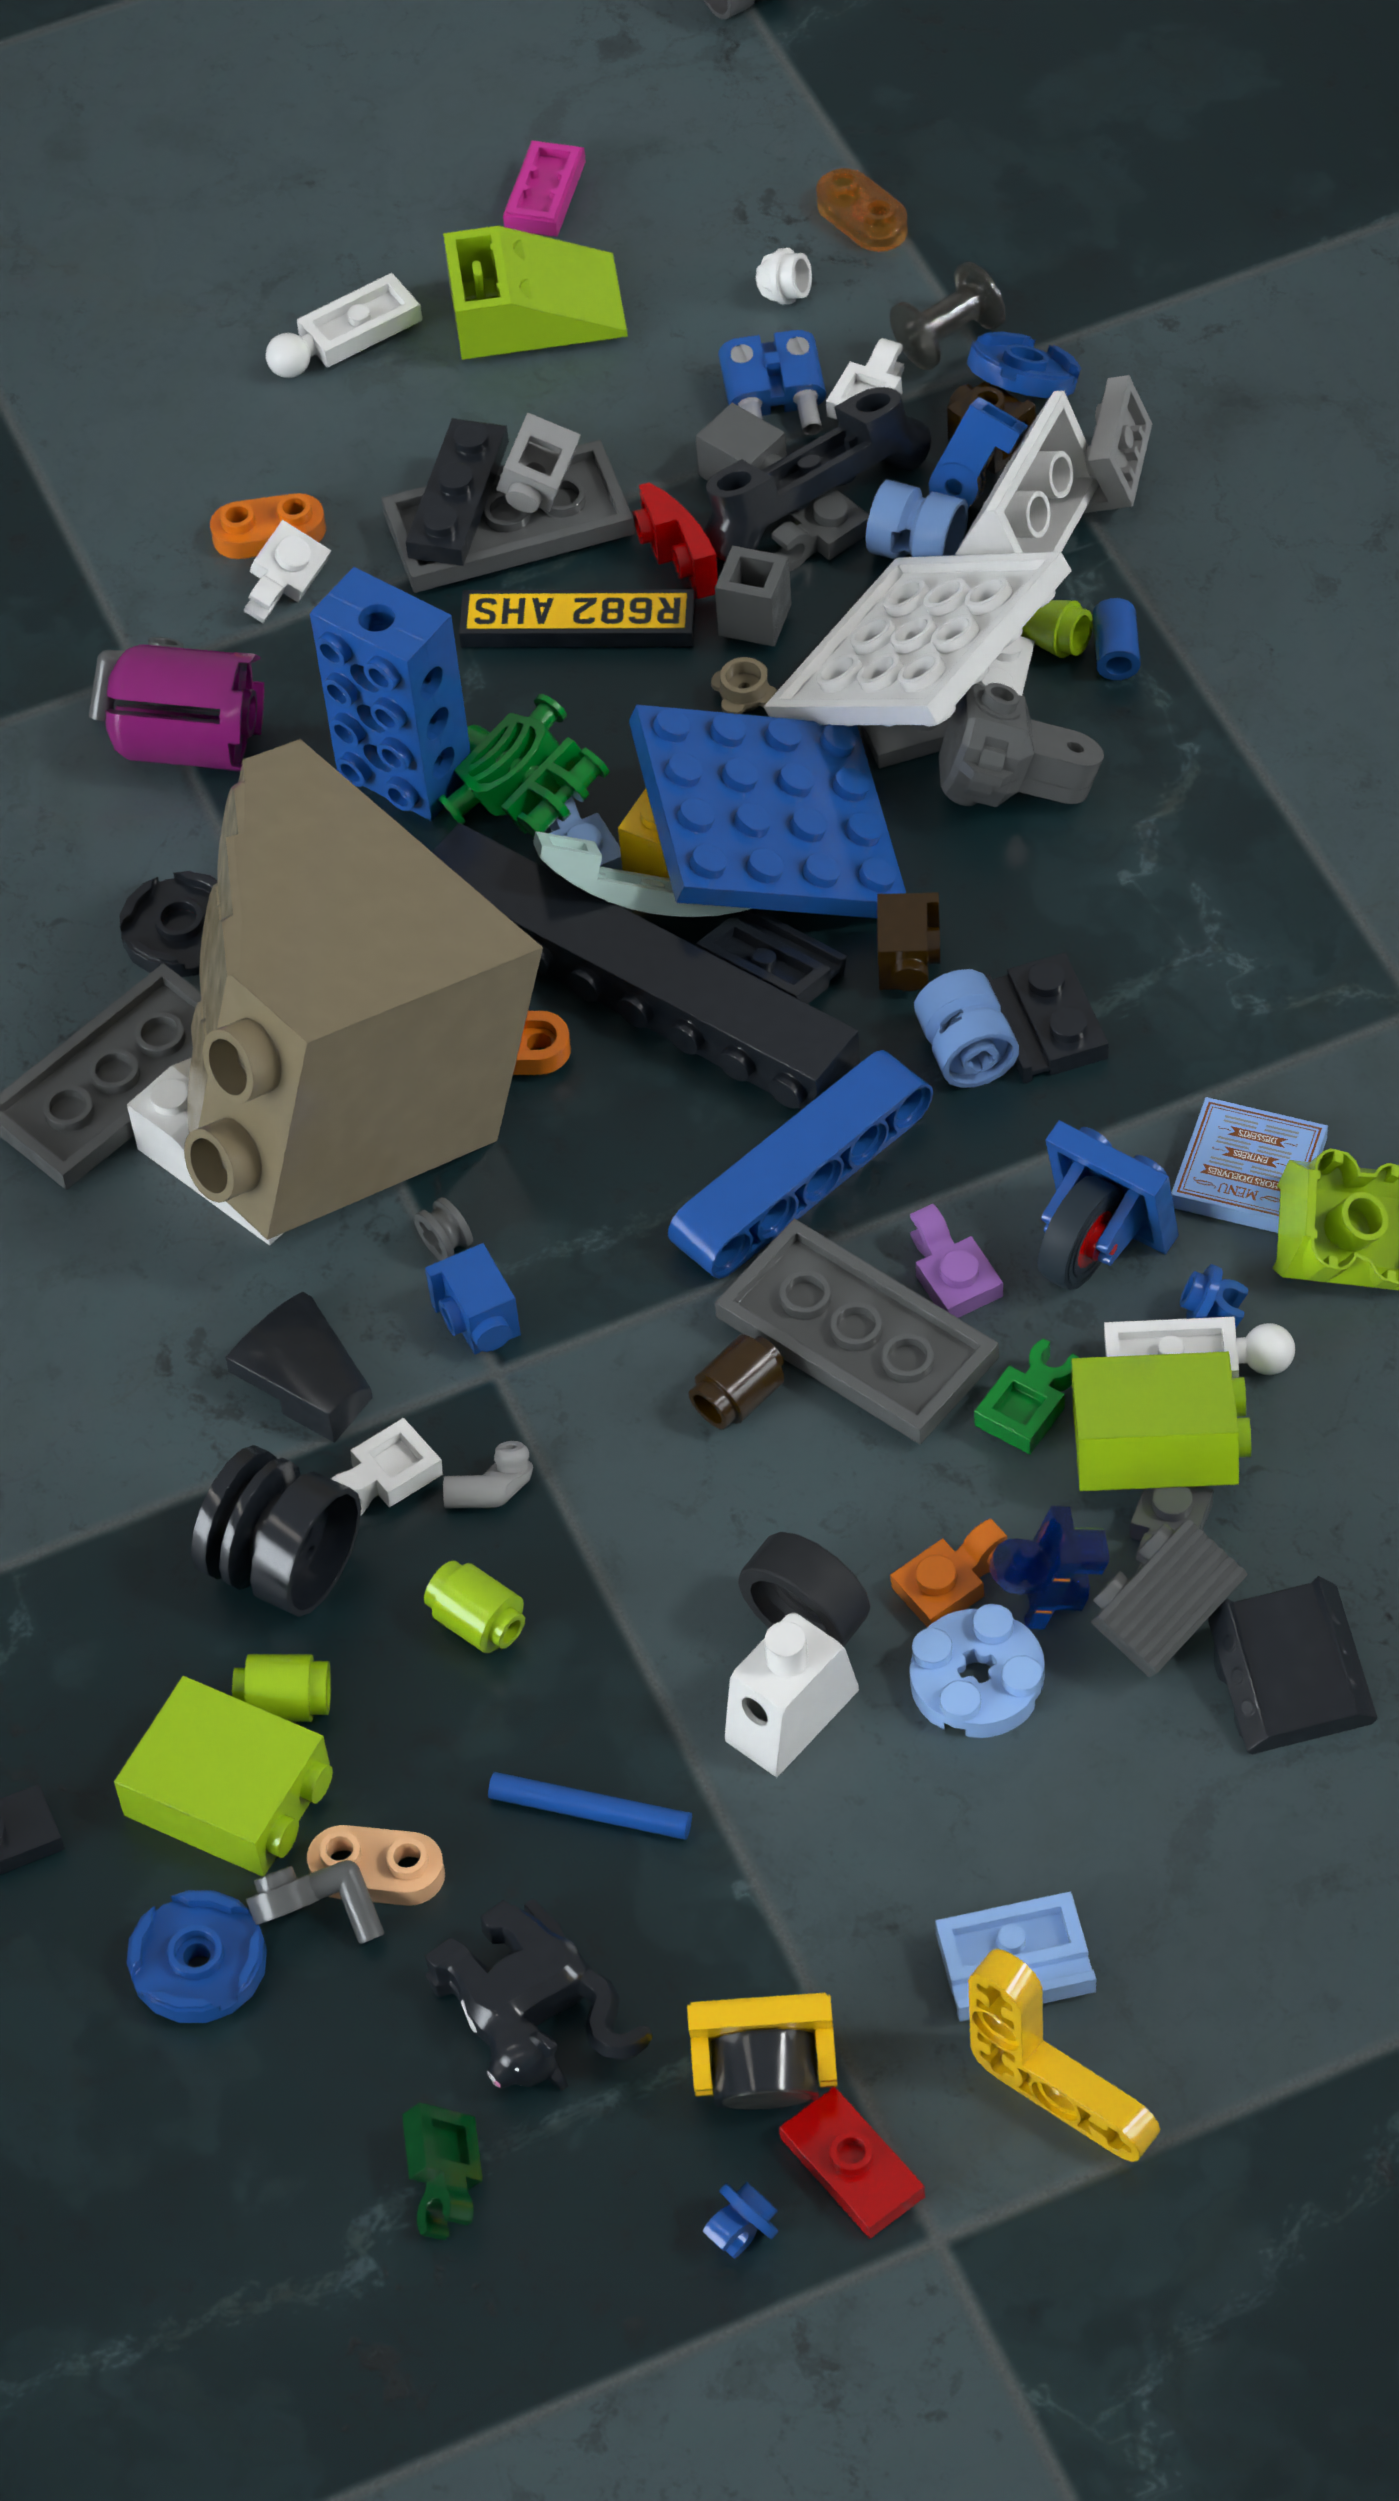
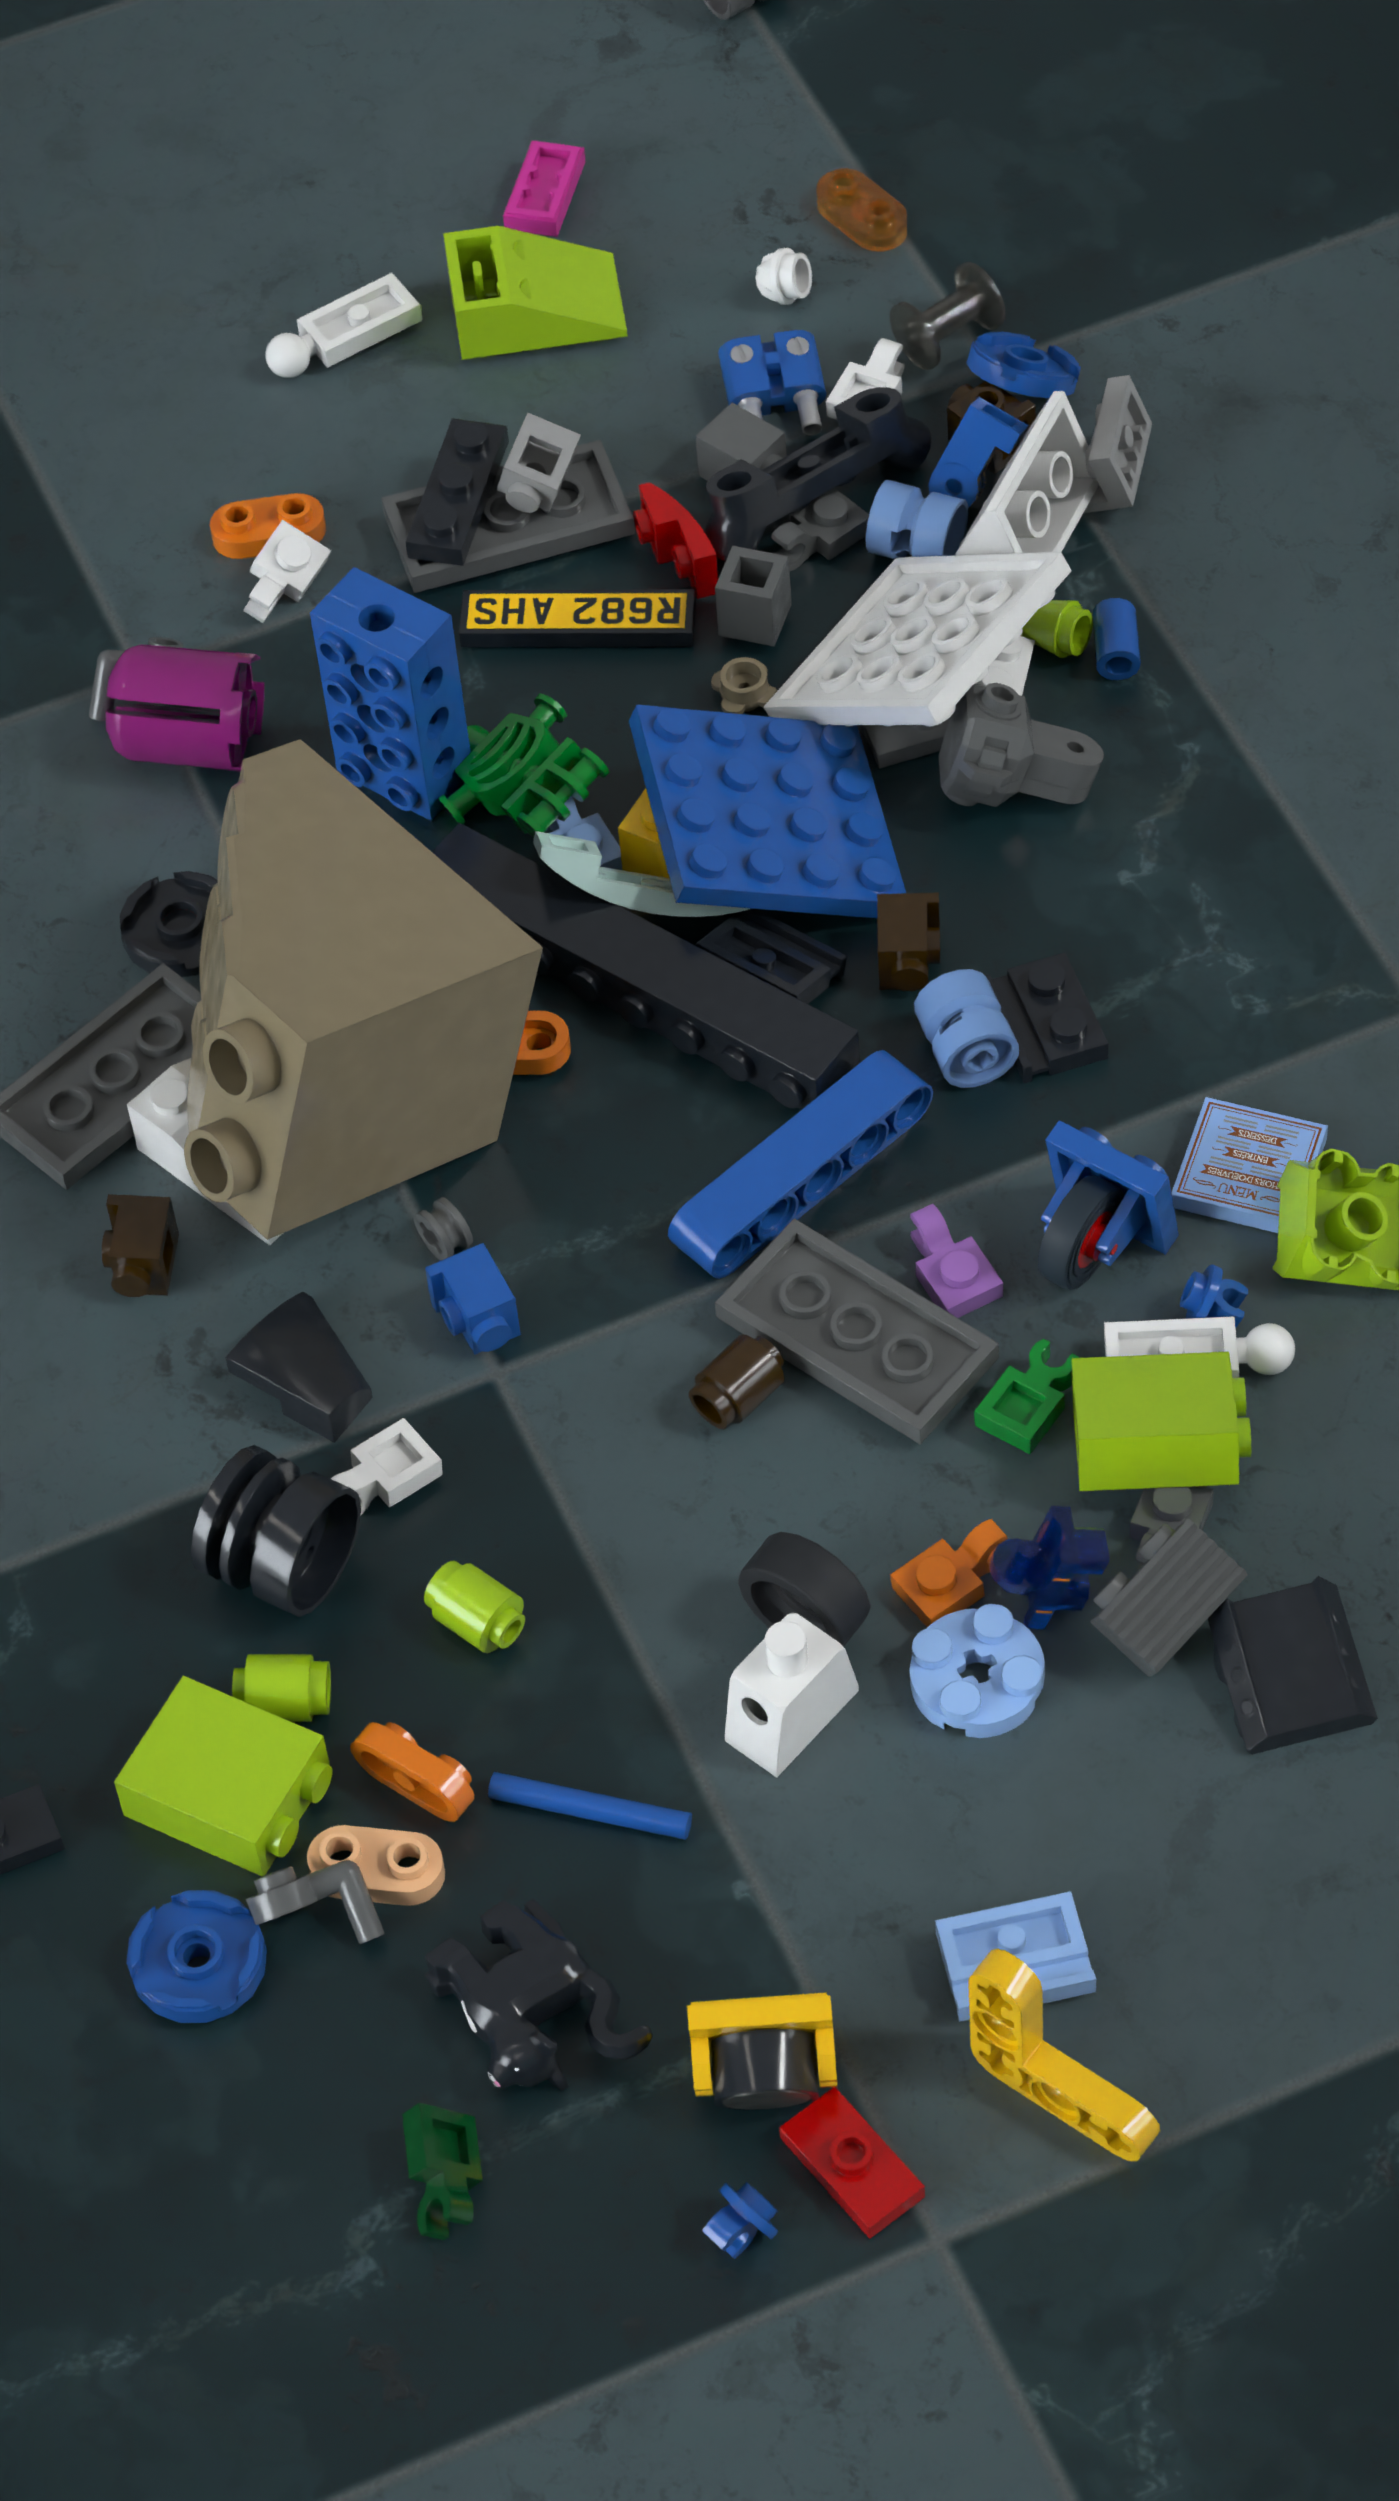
(140, 1244): none -> dark brown brick
(399, 1763): none -> orange plate
(496, 1485): light grey arm -> none

